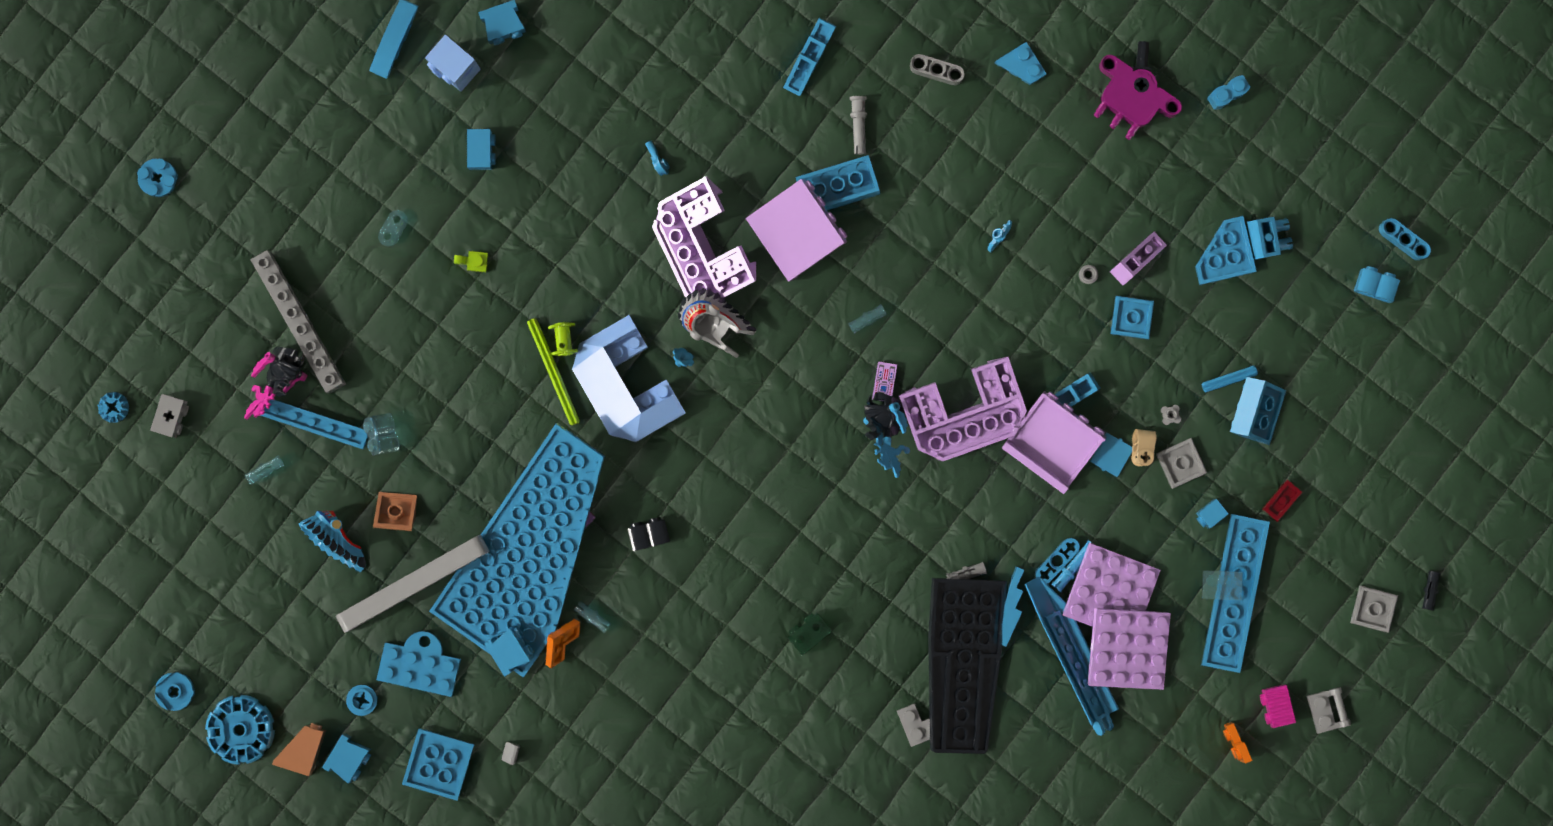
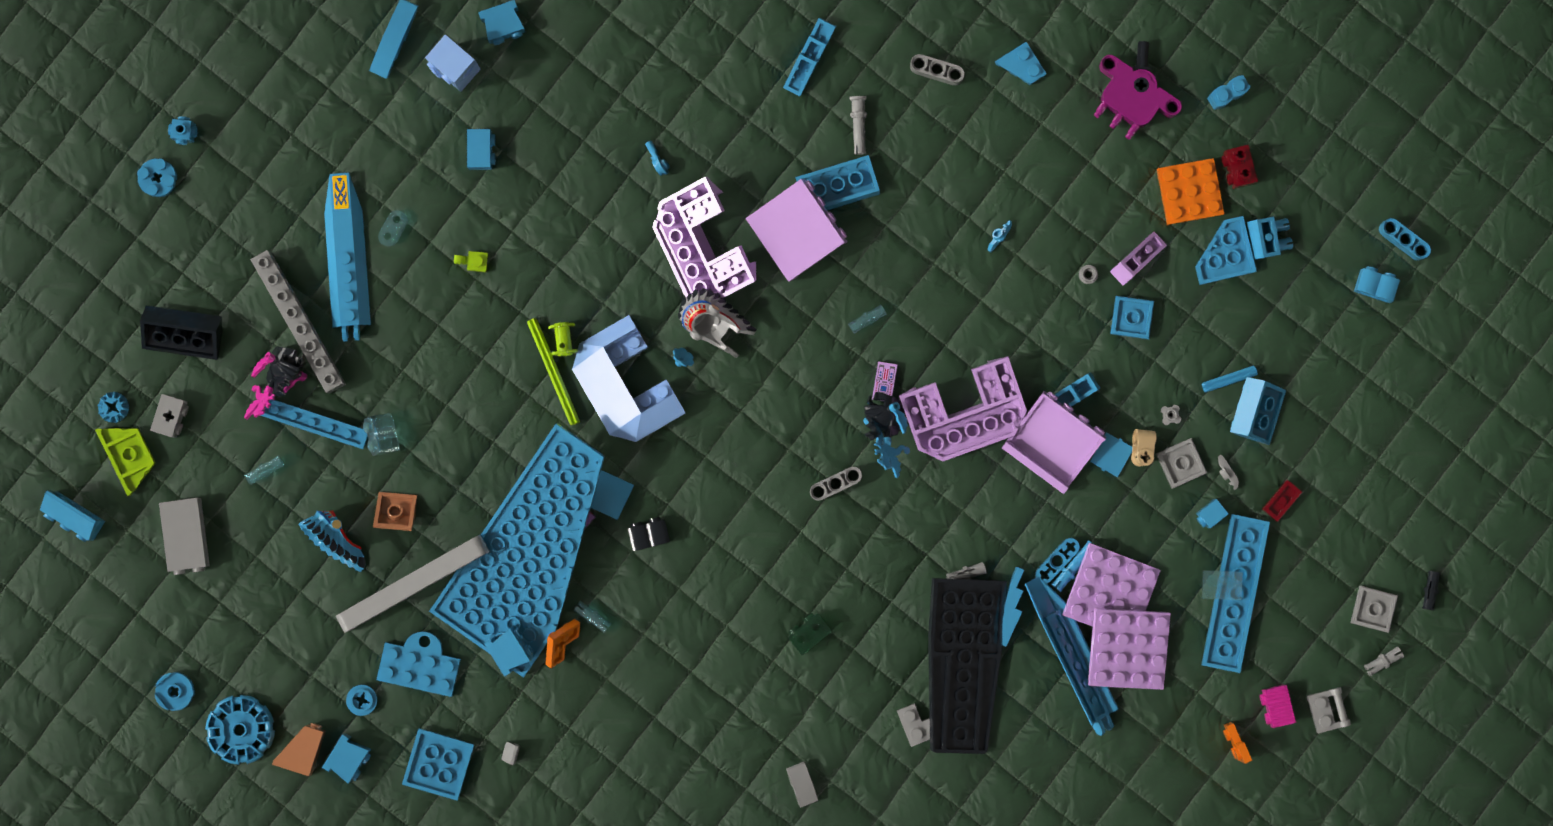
(71, 515): none -> dark azure slope
(127, 455): none -> lime wing
(181, 332): none -> black slope
(184, 535): none -> light grey brick
(187, 135): none -> dark azure brick
(346, 256): none -> dark azure hinge
(611, 495): none -> dark azure slope
(802, 784): none -> light grey slope
(845, 483): none -> light grey beam
(1190, 191): none -> orange plate
(1227, 472): none -> light grey piece
(1239, 167): none -> dark red brick
(1383, 661): none -> light grey pin

